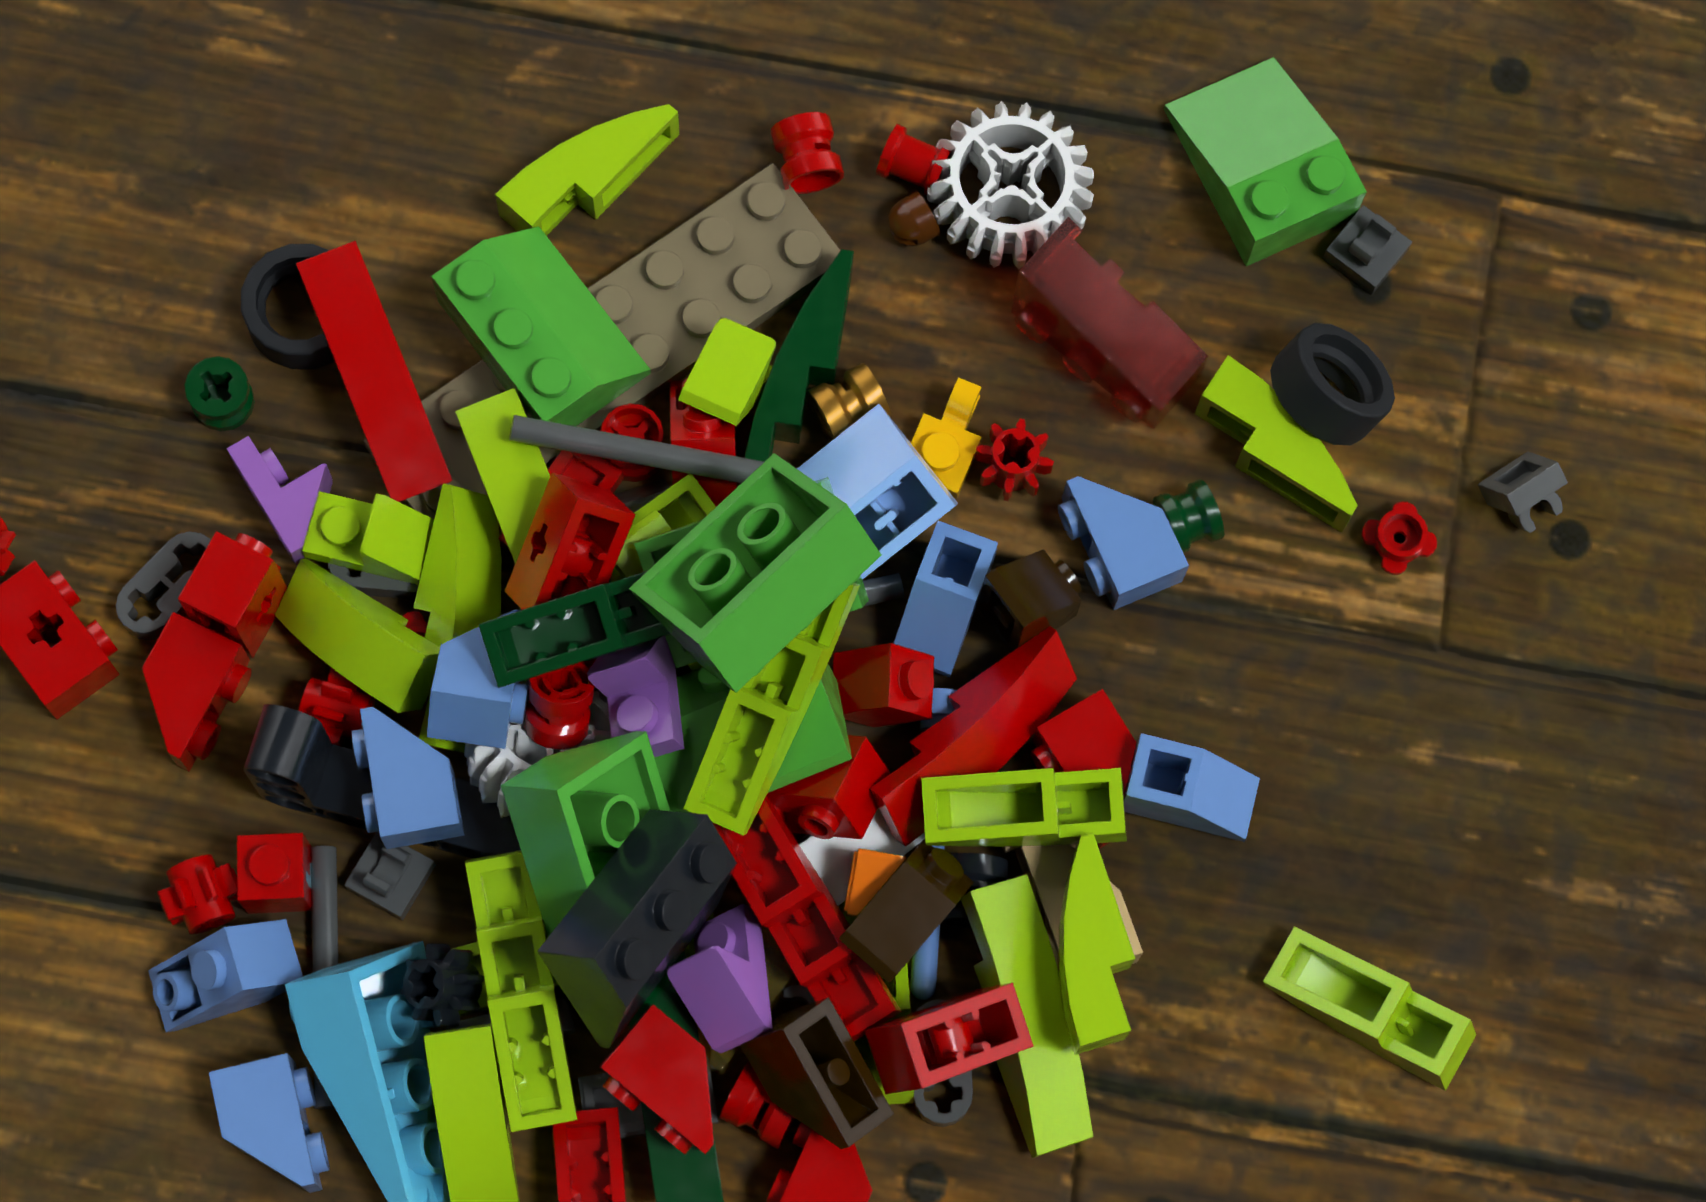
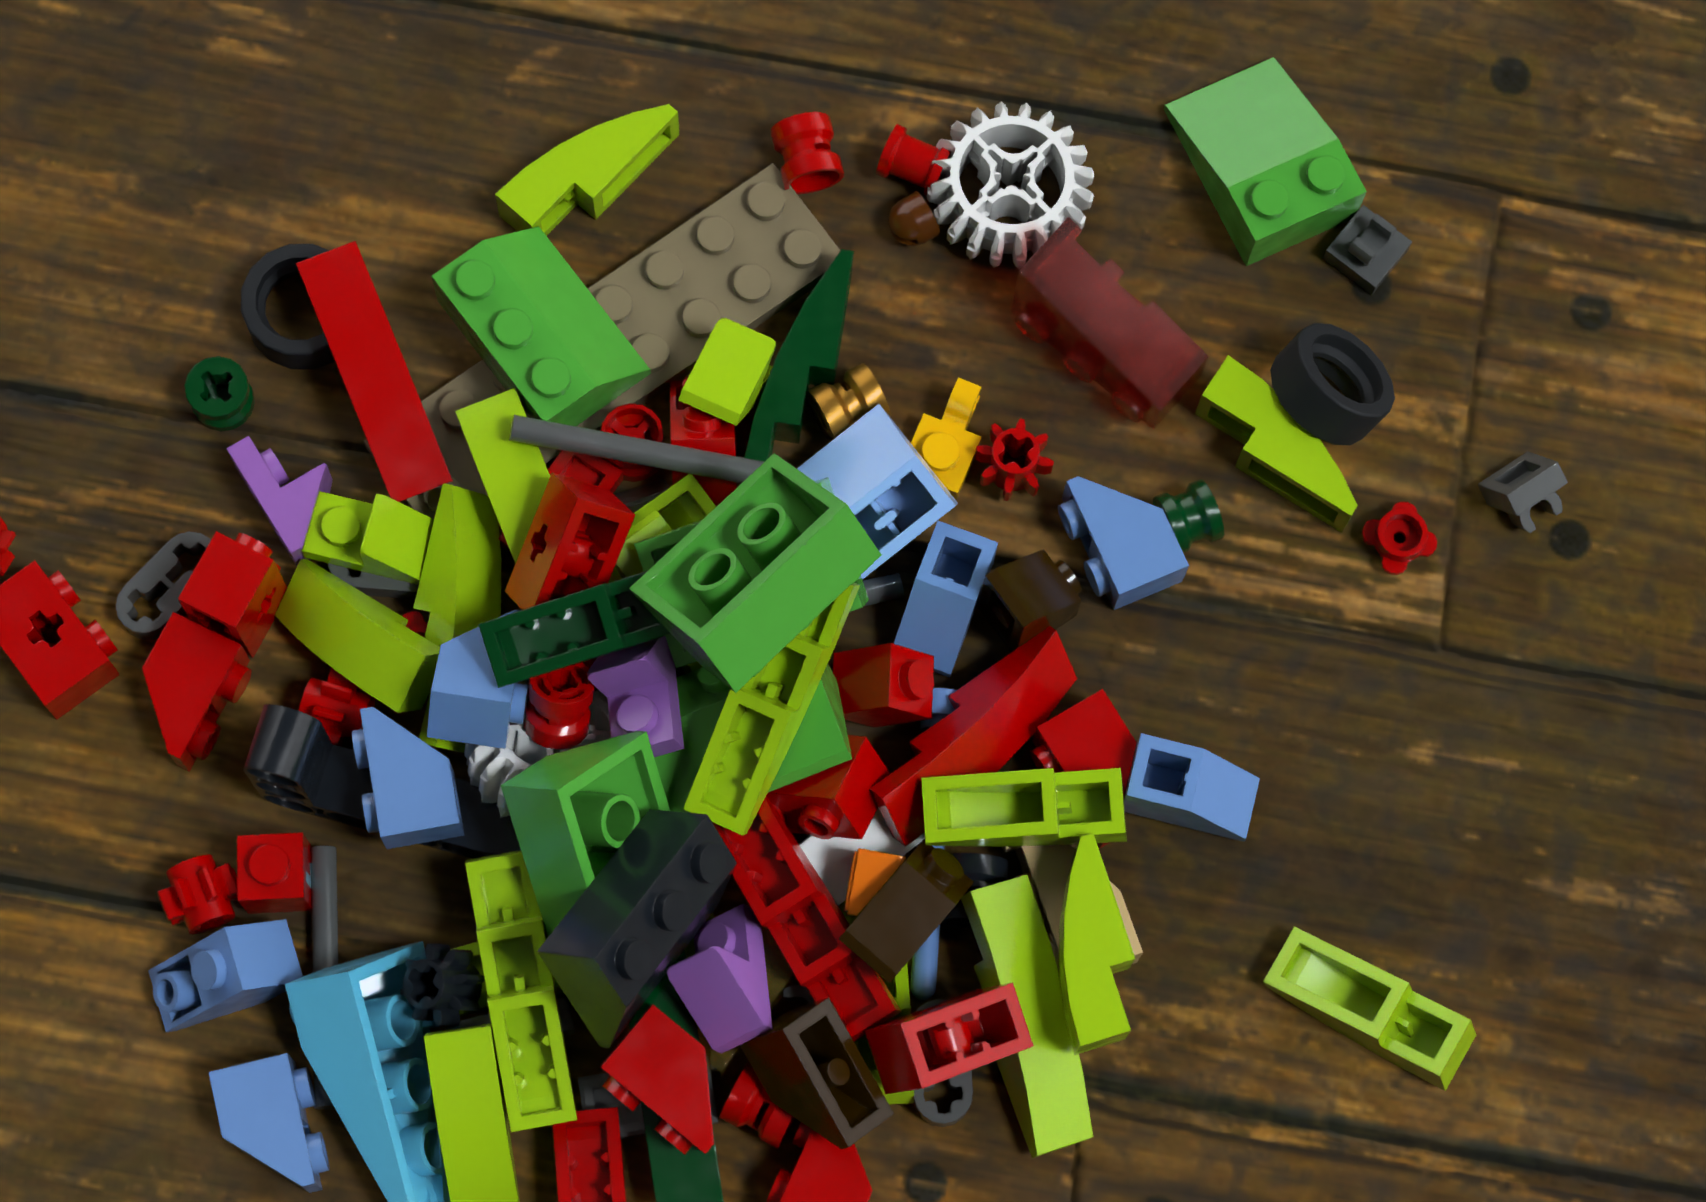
(390, 877): dark grey tile -> none

